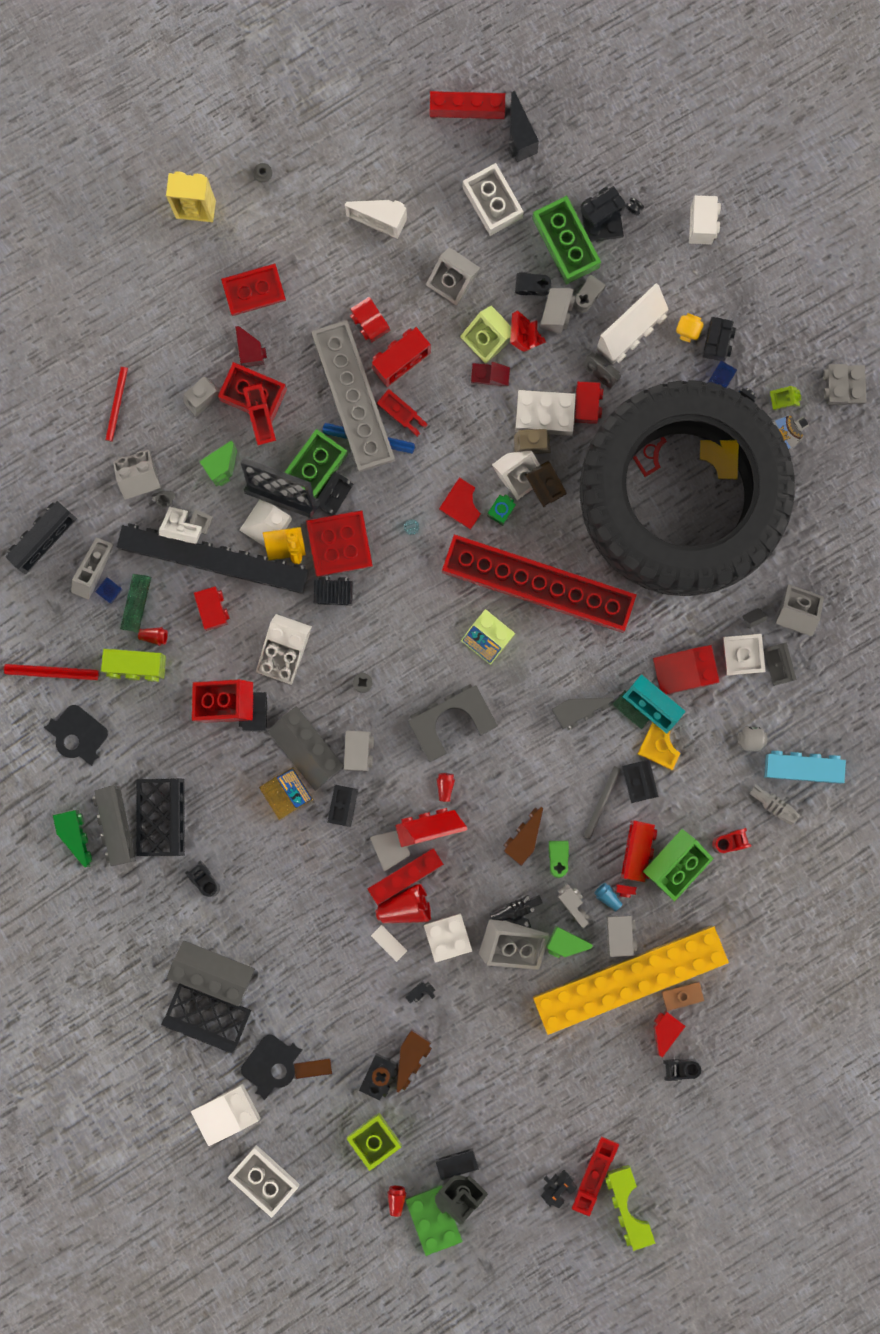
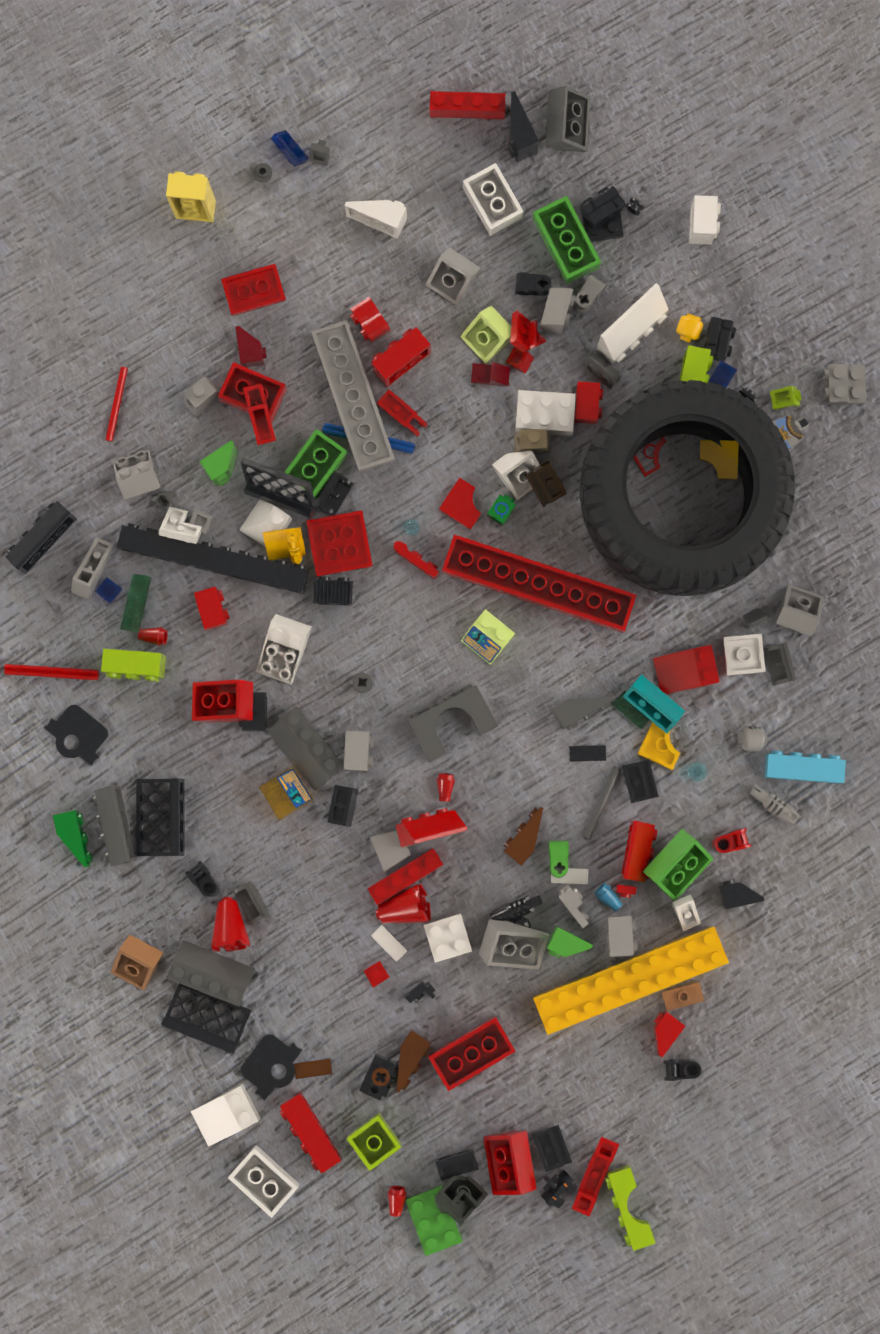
(136, 962): none -> medium nougat slope
(229, 927): none -> red cone
(251, 902): none -> dark grey hinge
(289, 148): none -> clear blue plate
(310, 1132): none -> red brick
(319, 152): none -> dark grey tile
(376, 973): none -> red plate
(415, 559): none -> red hinge
(471, 1053): none -> red brick
(509, 1163): none -> red slope
(519, 360): none -> red slope
(552, 1148): none -> black plate
(567, 120): none -> dark grey slope
(573, 876): none -> white sticker
(587, 753): none -> black sticker
(686, 912): none -> white slope
(696, 364): none -> lime brick
(702, 767): none -> clear light blue plate
(737, 894): none -> black slope

